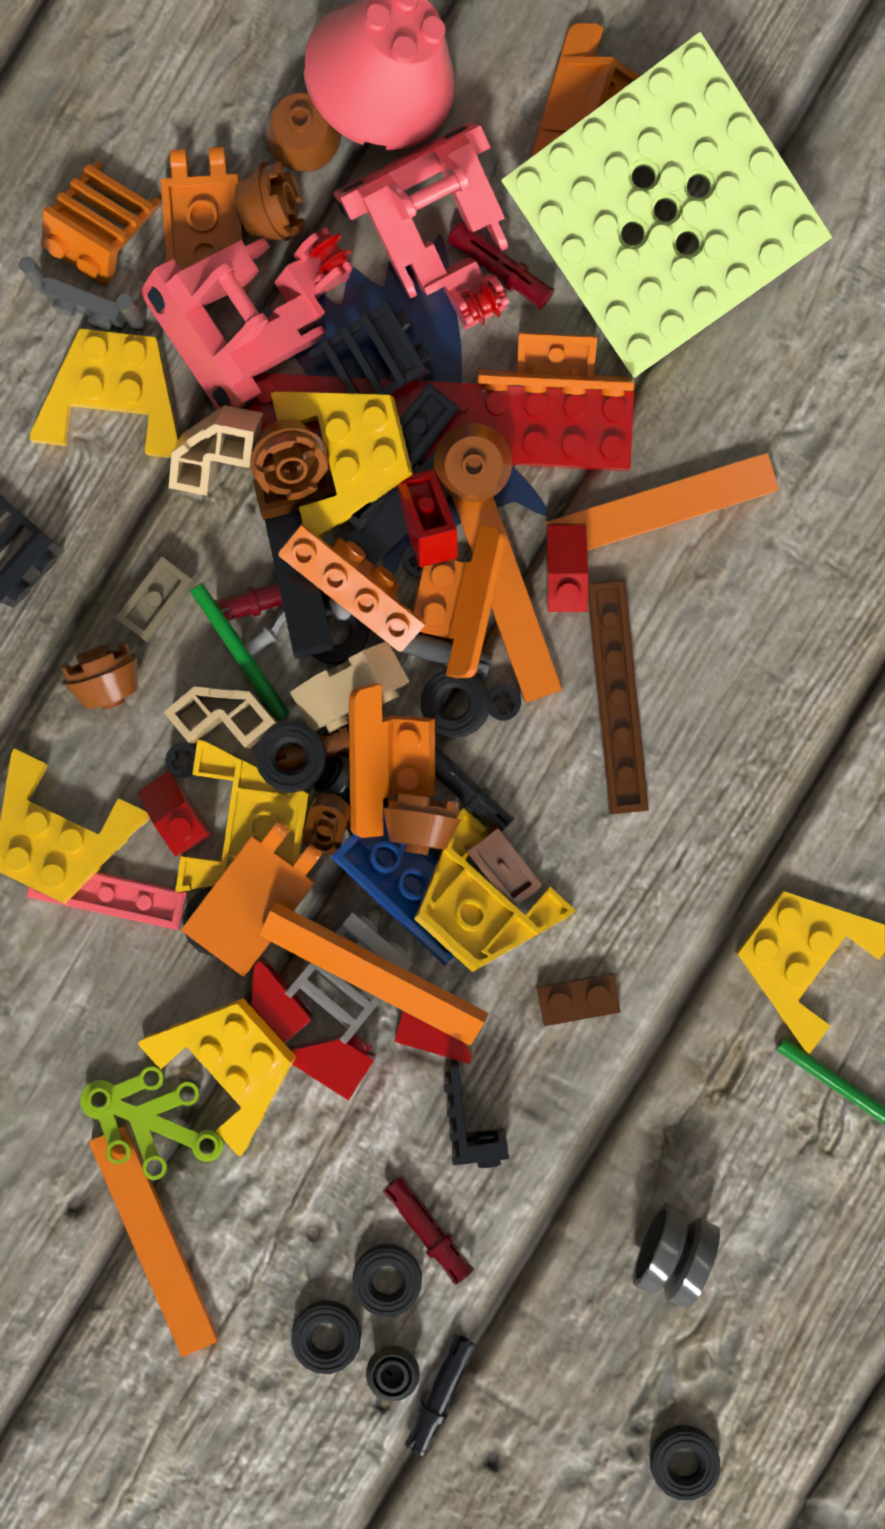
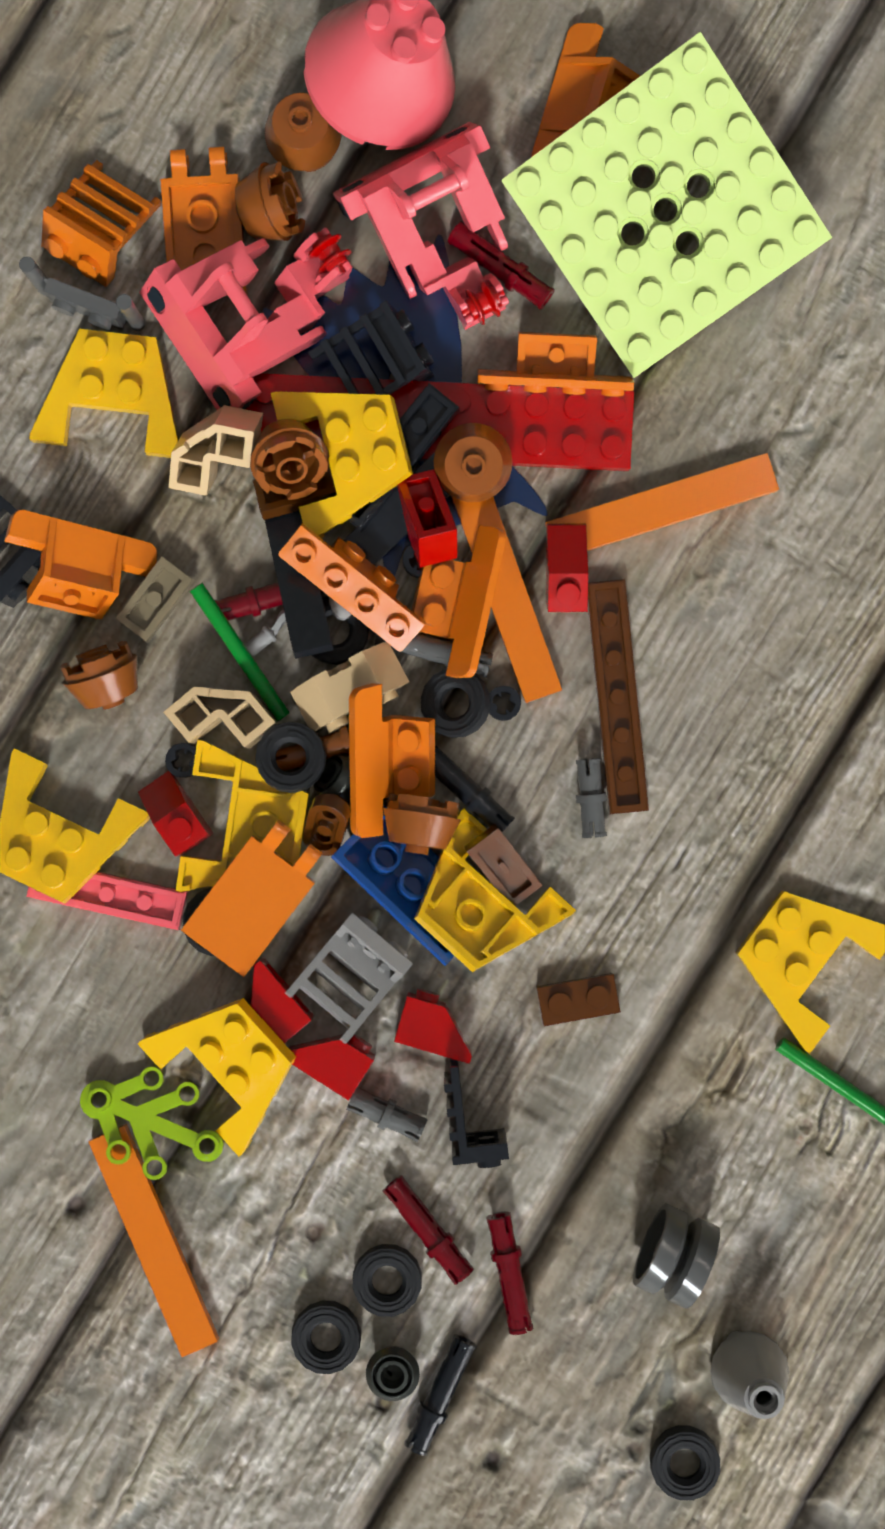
(78, 562): none -> orange plate
(373, 974): orange tile -> none
(387, 1114): none -> dark grey pin
(507, 1256): none -> dark red pin
(591, 798): none -> dark grey pin
(751, 1374): none -> light grey cone

